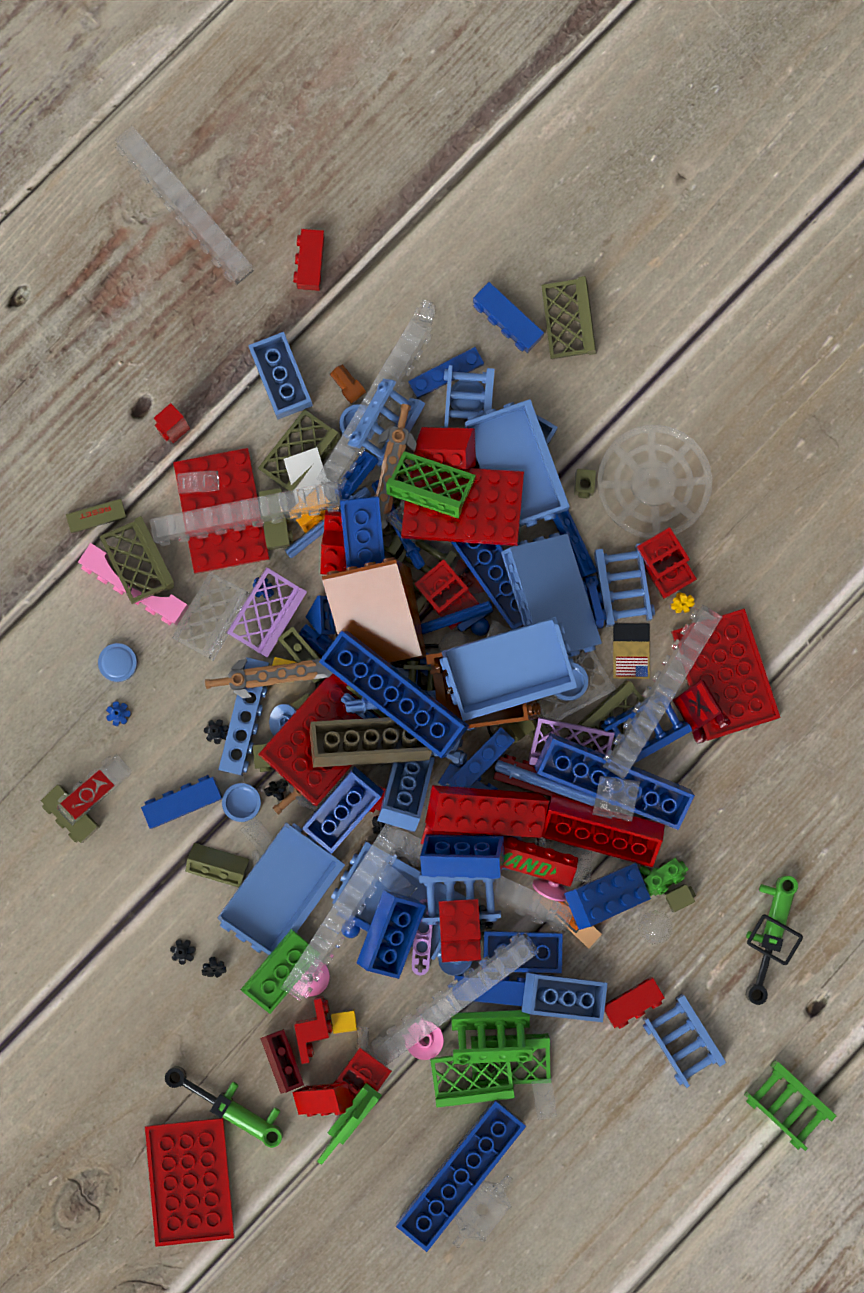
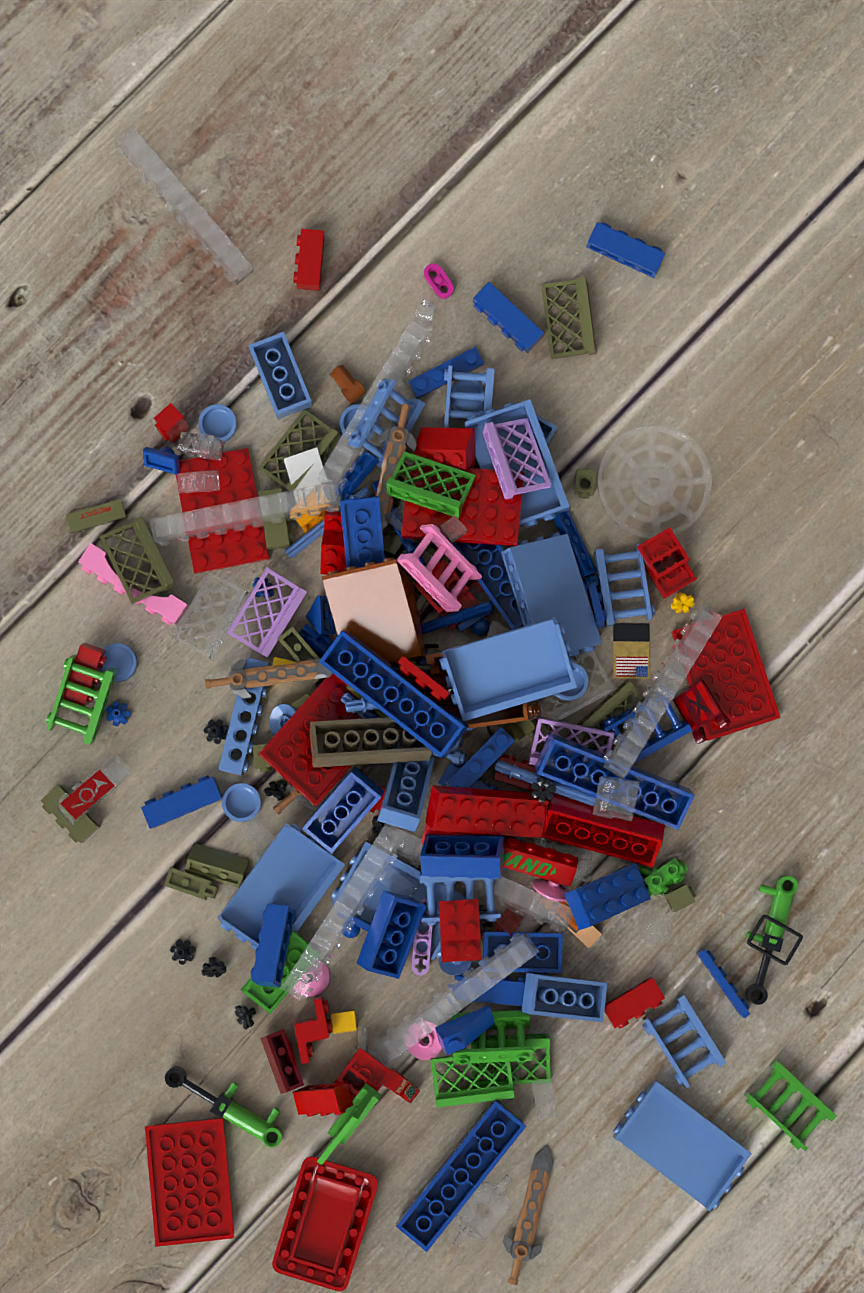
(90, 657): none -> red brick
(94, 713): none -> bright green fence
(162, 459): none -> blue tile
(190, 884): none -> olive hinge
(200, 446): none -> clear brick
(218, 422): none -> medium blue piece
(245, 1016): none -> black plant
(273, 945): none -> blue brick
(325, 1223): none -> red wedge
(401, 1086): none -> red leg
(423, 680): none -> red plate
(424, 576): none -> bright pink fence
(439, 281): none -> dark pink plate
(453, 529): none -> clear tile
(463, 1030): none -> blue slope
(501, 464): none -> lavender fence
(509, 922): none -> clear red panel
(529, 1216): none -> sword
(538, 789): none -> black plant
(625, 250): none -> blue brick
(682, 1145): none -> medium blue panel
(728, 988): none -> blue plate

